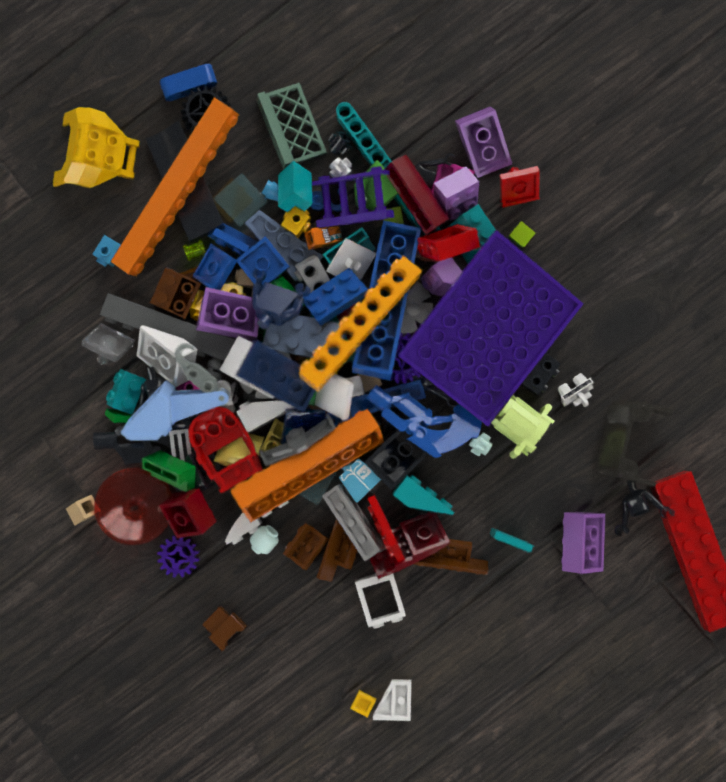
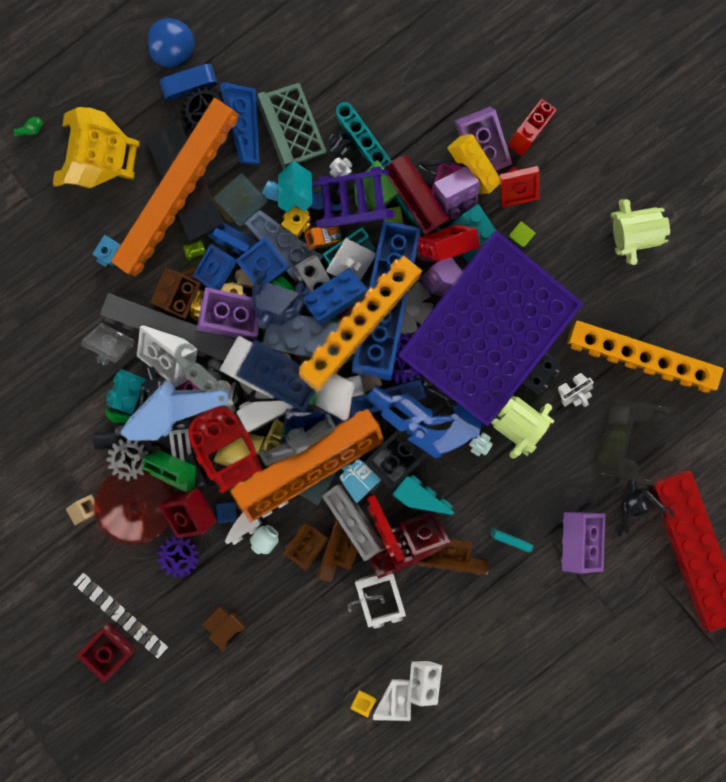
(31, 127): none -> green animal
(106, 652): none -> dark red brick
(119, 462): none -> light grey gear
(120, 615): none -> sticker
(170, 42): none -> blue cylinder
(226, 512): none -> blue tile
(245, 131): none -> blue wing
(362, 598): none -> clear piece
(424, 683): none -> white brick
(468, 152): none -> yellow arch
(531, 127): none -> red slope
(638, 230): none -> yellowish green container
(710, 373): none -> light orange brick

